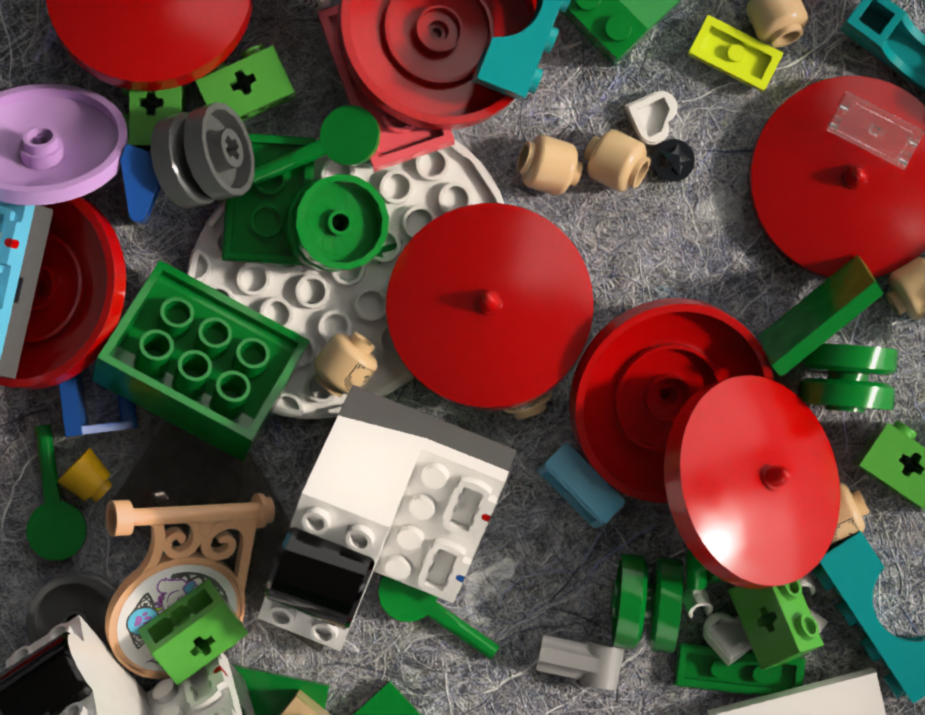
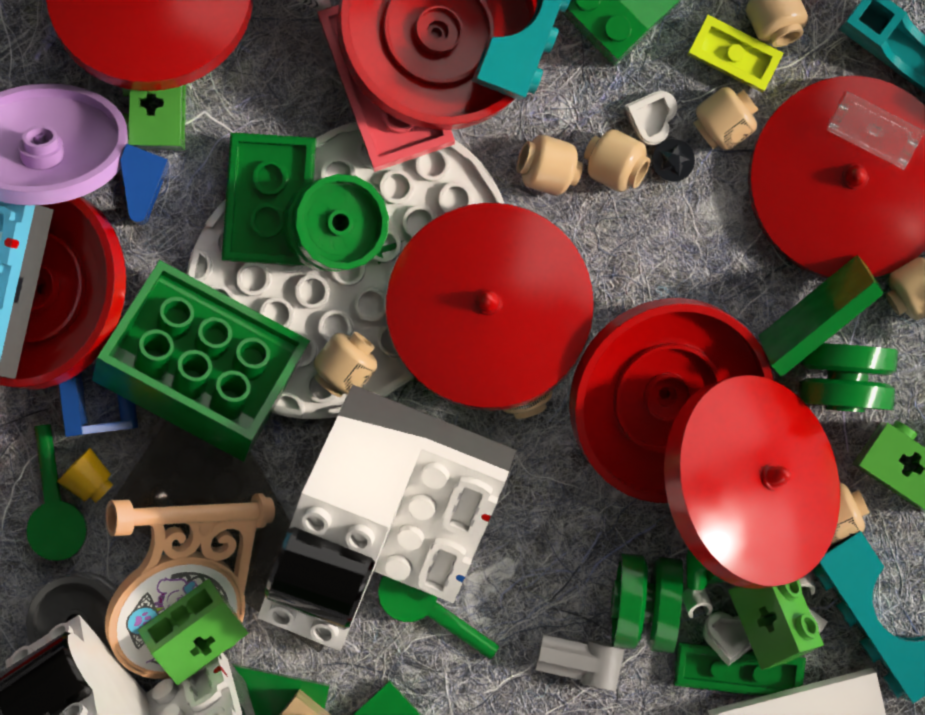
(202, 155): dark grey wheel -> none
(268, 91): bright green brick -> none
(346, 136): green piece -> none
(581, 486): medium azure slope -> none
(726, 118): none -> tan head

